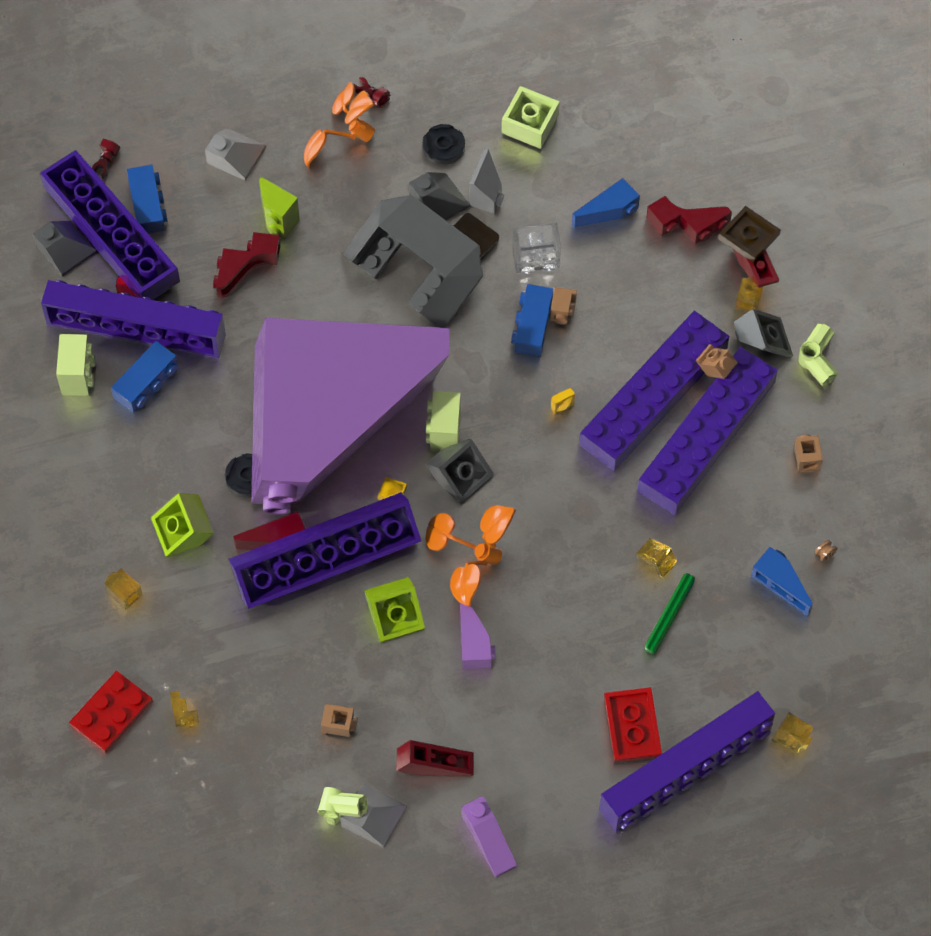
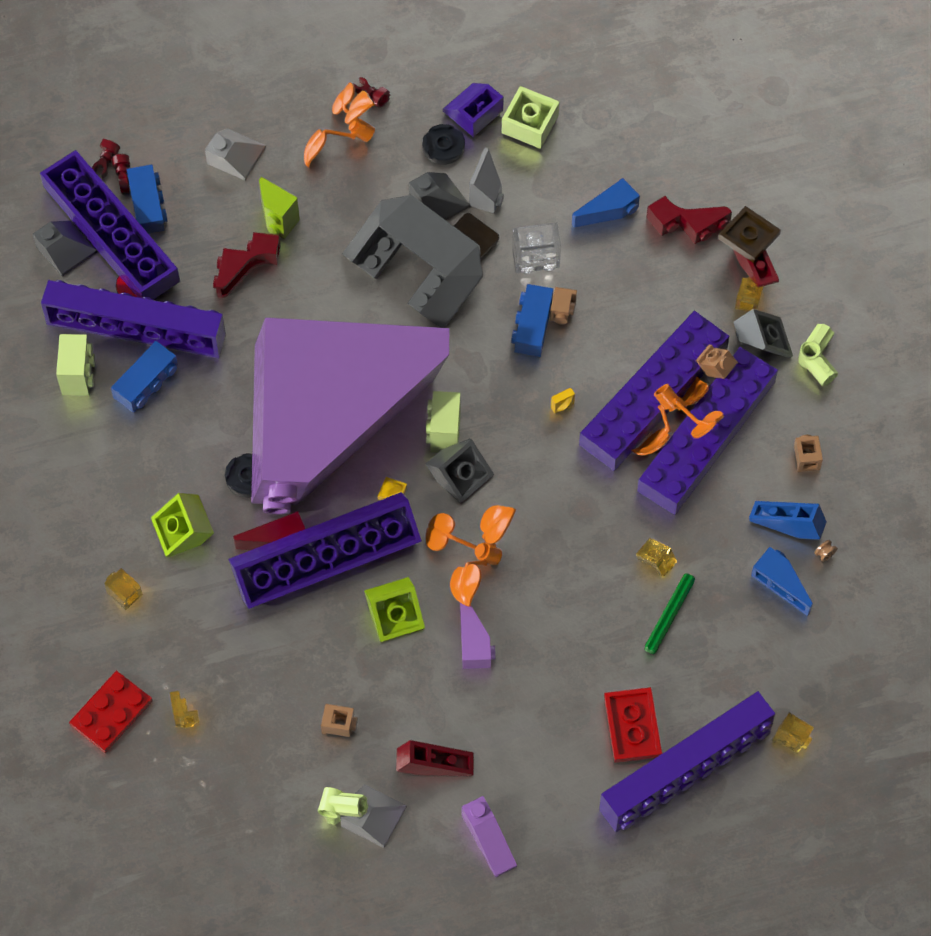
(121, 163): none -> dark red piece
(475, 107): none -> dark purple slope
(669, 400): none -> orange plant
(794, 519): none -> blue slope

